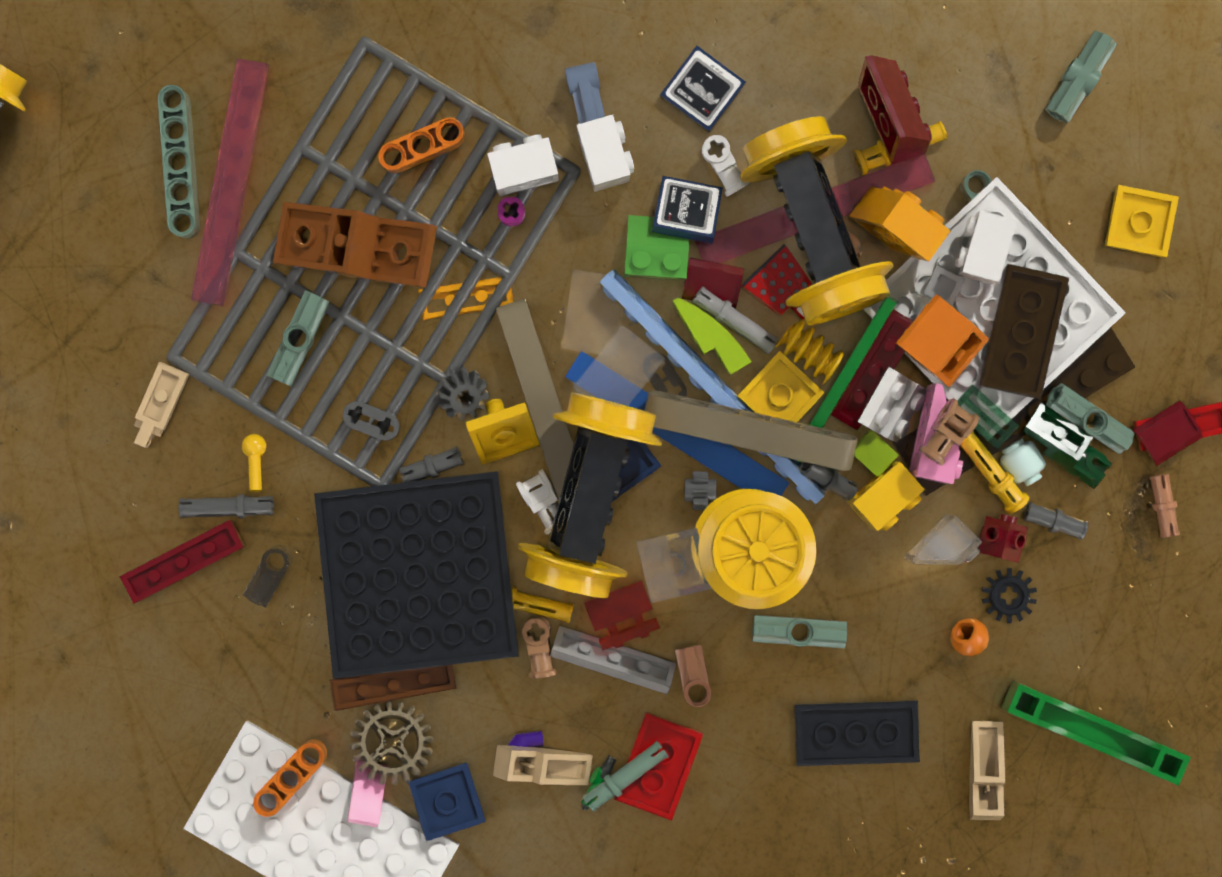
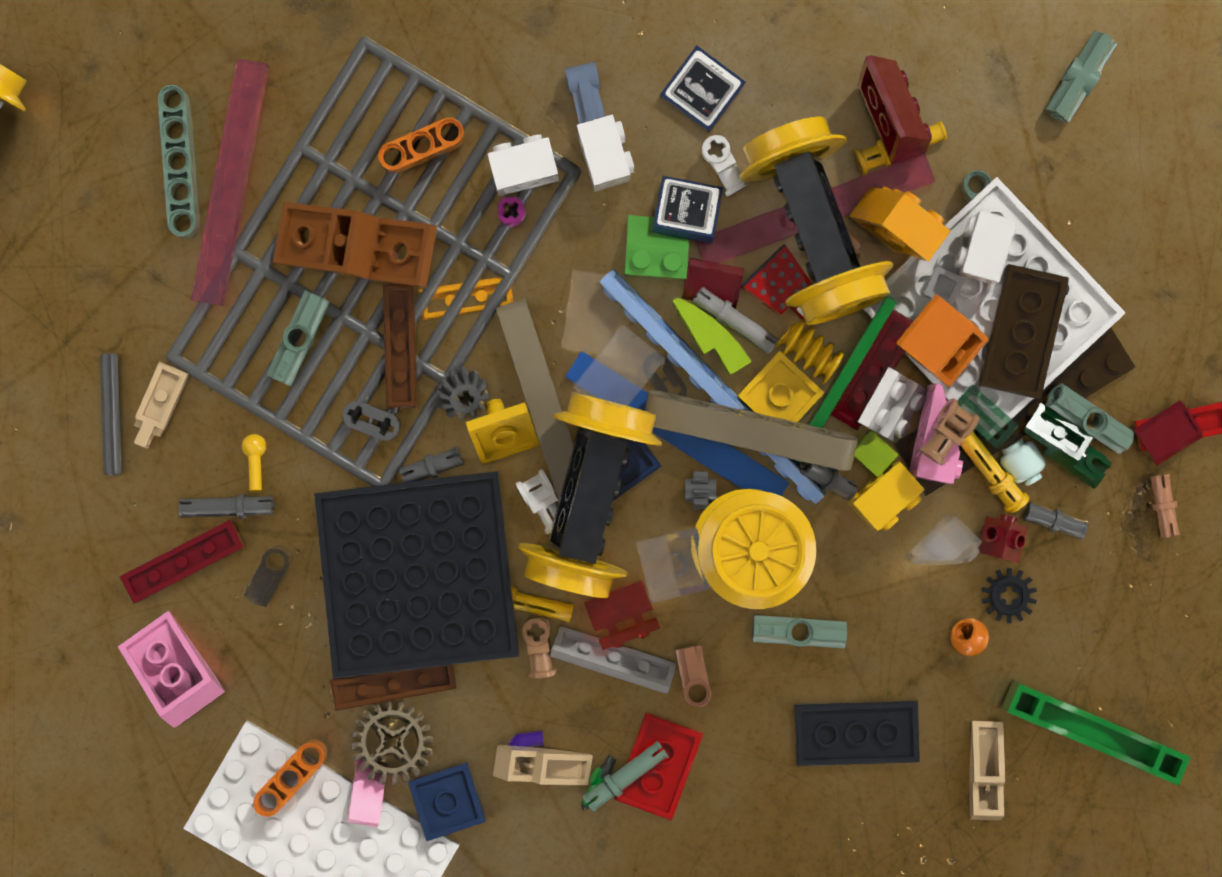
(110, 414): none -> dark grey axle
(170, 670): none -> bright pink slope
(400, 346): none -> reddish brown tile
(1141, 221): yellow plate -> none

